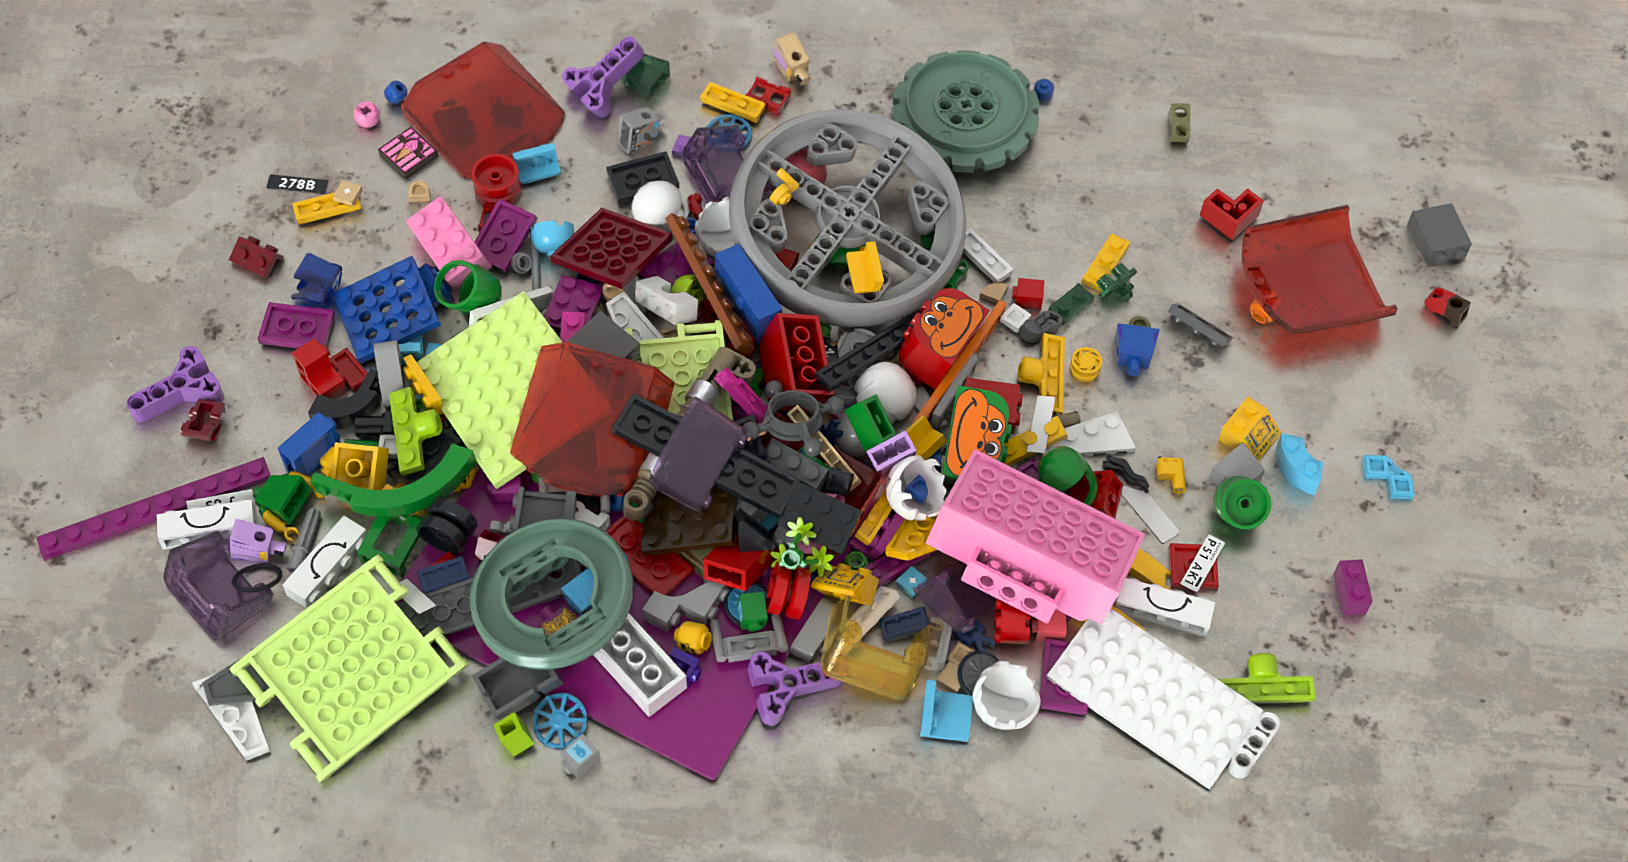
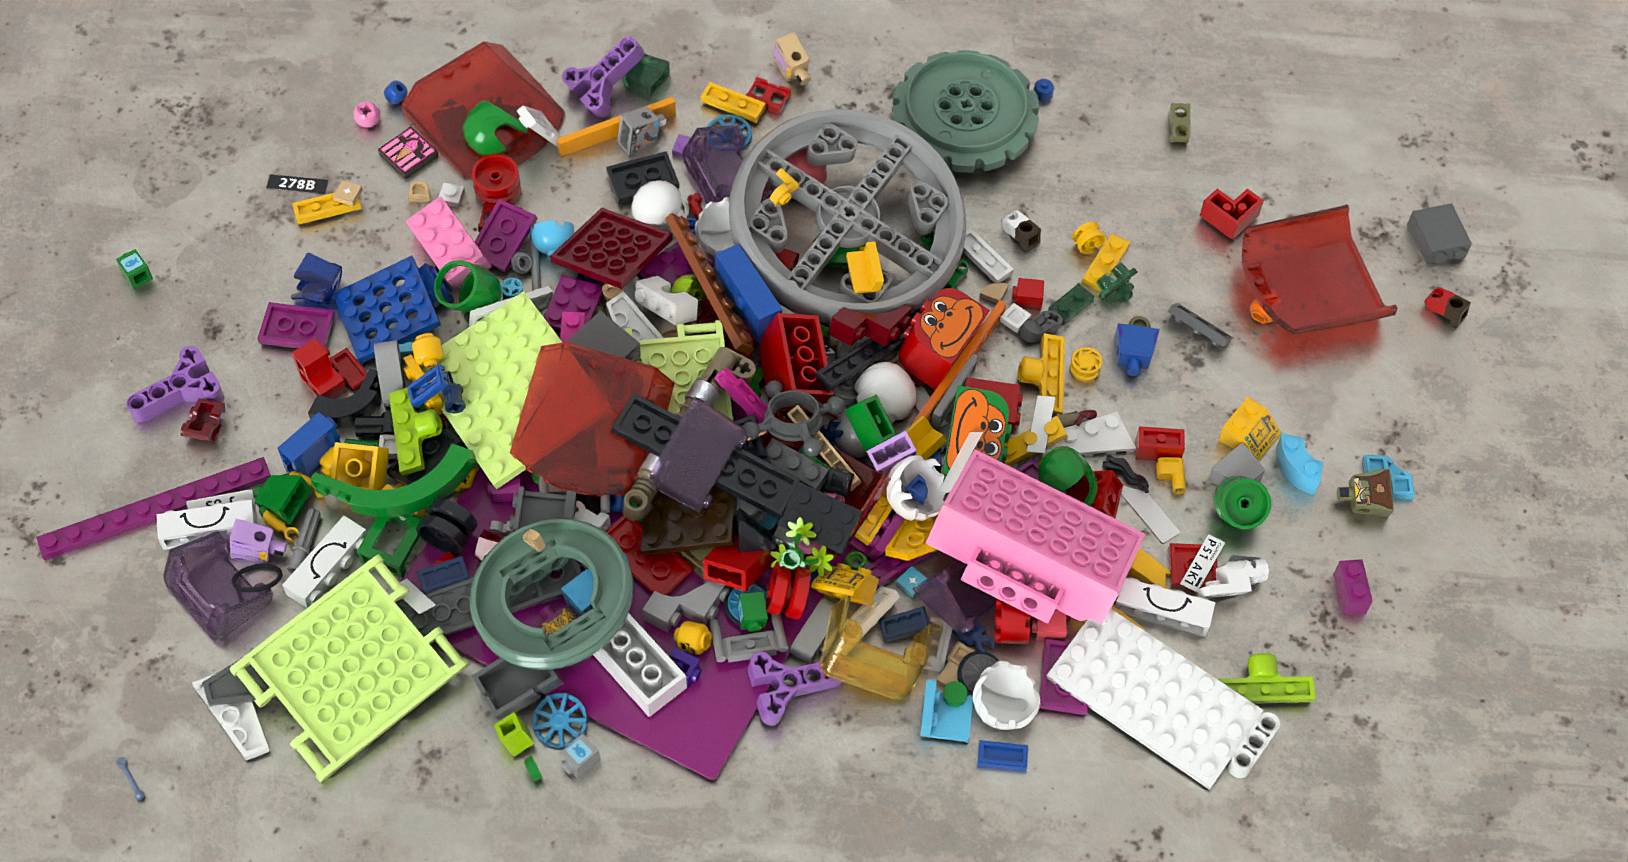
(122, 763): none -> sand blue hinge
(134, 268): none -> green brick
(254, 256): dark red bracket -> none
(427, 350): none -> yellow head
(427, 389): none -> blue tile
(452, 194): none -> white plate
(453, 395): none -> dark blue connector
(481, 125): none -> green piece
(509, 286): none -> medium azure wheel
(532, 768): none -> green tile
(534, 540): none -> tan tile
(537, 163): medium azure bracket -> none
(539, 123): none -> white wing
(607, 129): none -> light orange tile
(883, 327): none -> dark red arch
(955, 694): none -> green tile
(960, 461): none -> white sticker
(1002, 755): none -> blue tile
(1022, 229): none -> dark brown leg
(1088, 237): none -> yellow wheel
(1088, 414): none -> dark red piece
(1157, 442): none -> red panel
(1236, 577): none -> white plate
(1369, 493): none -> torso

